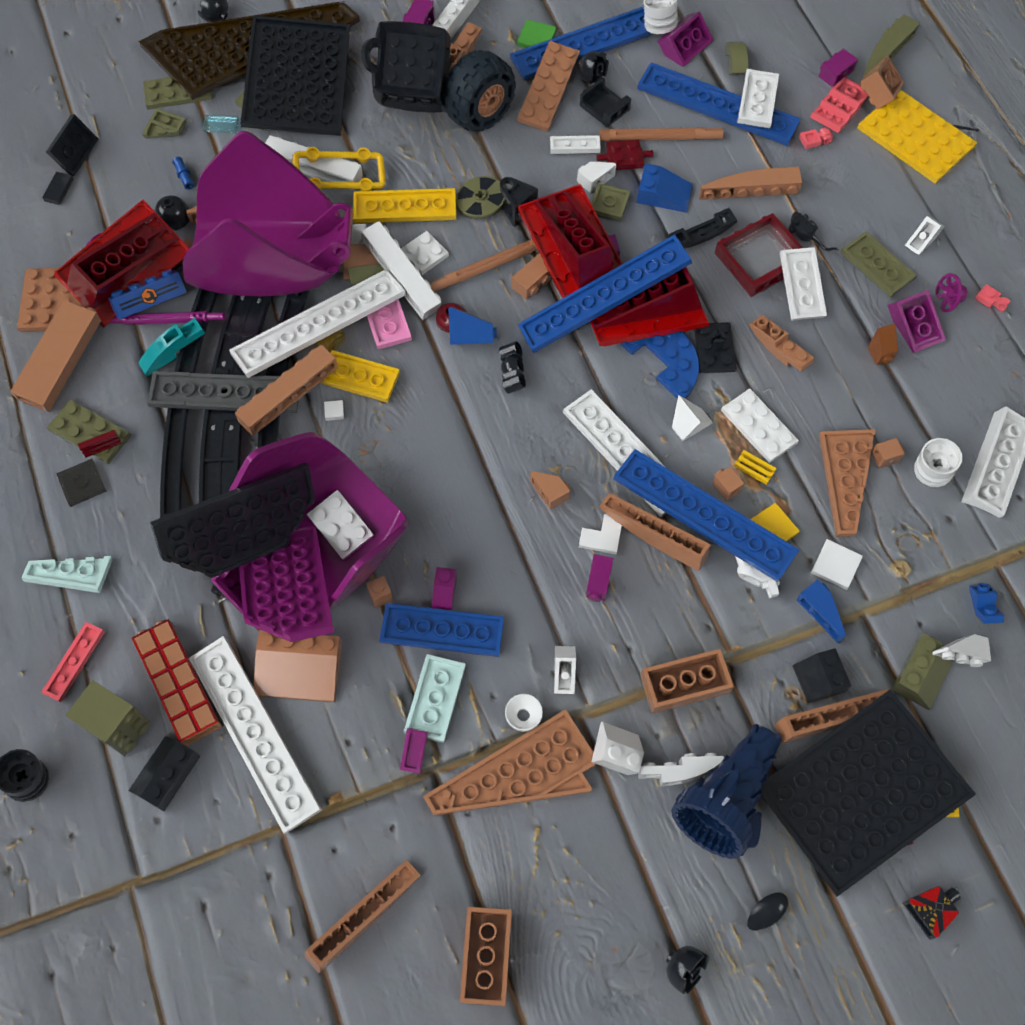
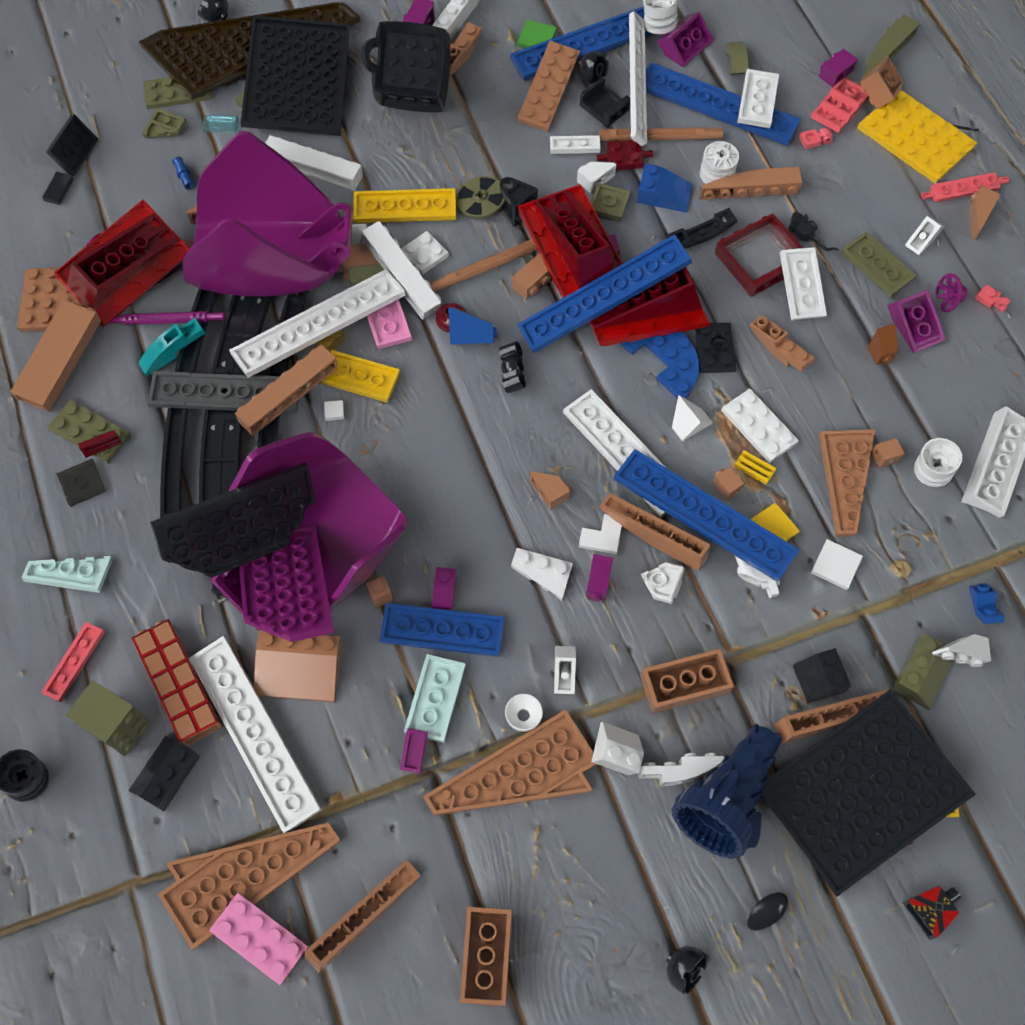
(147, 294): blue brick -> none
(173, 211): black cylinder -> none
(254, 869): none -> nougat wing
(258, 938): none -> bright pink plate
(340, 525): white plate -> none
(363, 155): yellow bar -> none
(478, 90): black wheel -> none
(544, 570): none -> white wing
(637, 79): none -> white plate
(664, 581): none -> white plate
(718, 161): none -> white wheel
(821, 606): blue slope -> none
(963, 187): none -> coral plate
(981, 208): none -> nougat slope

